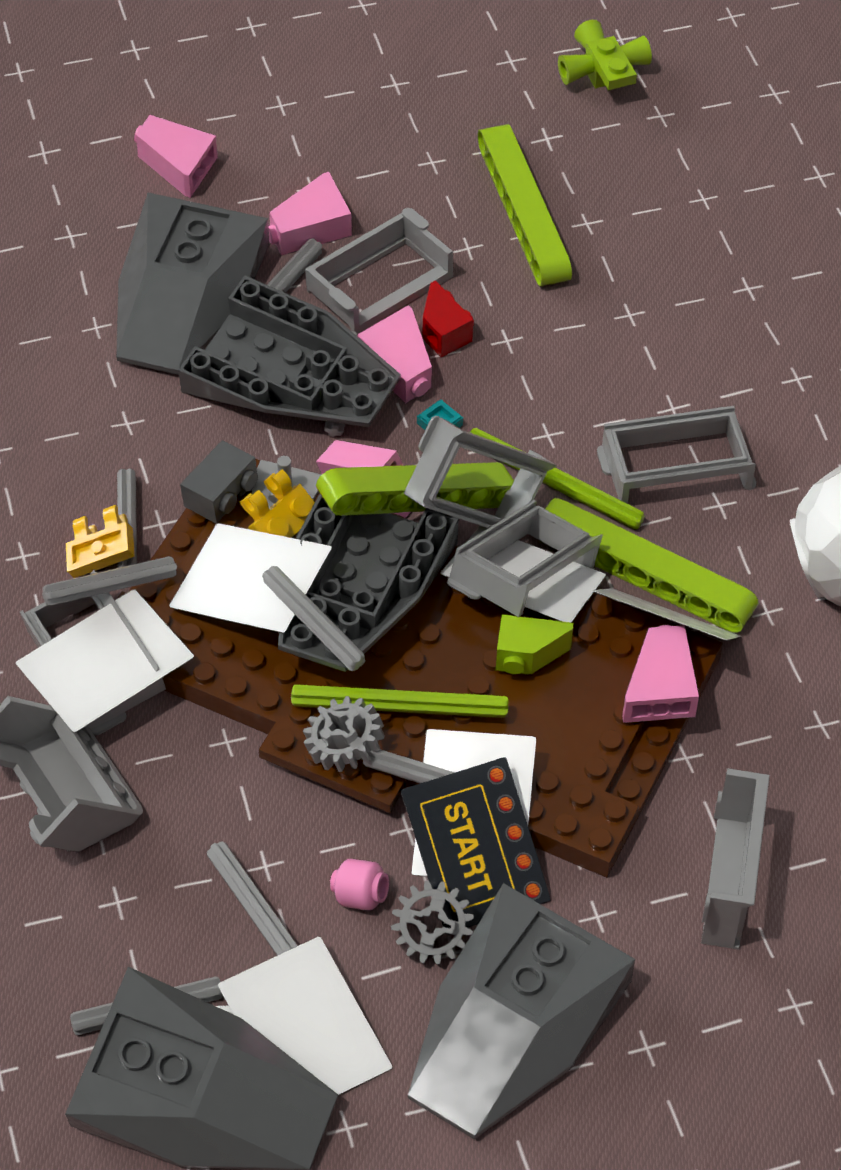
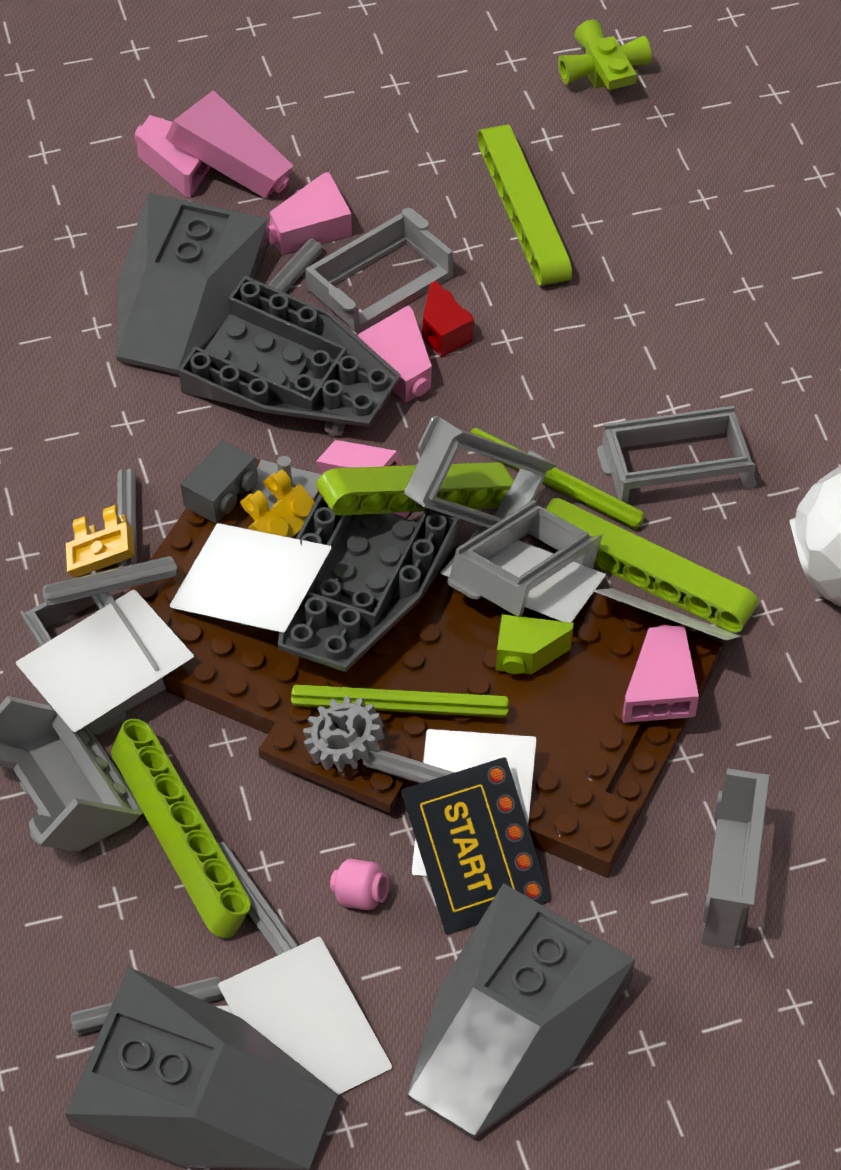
(180, 829): none -> lime beam
(230, 145): none -> bright pink slope
(313, 618): light grey axle -> none
(427, 940): light grey gear -> none
(442, 410): teal tile -> none

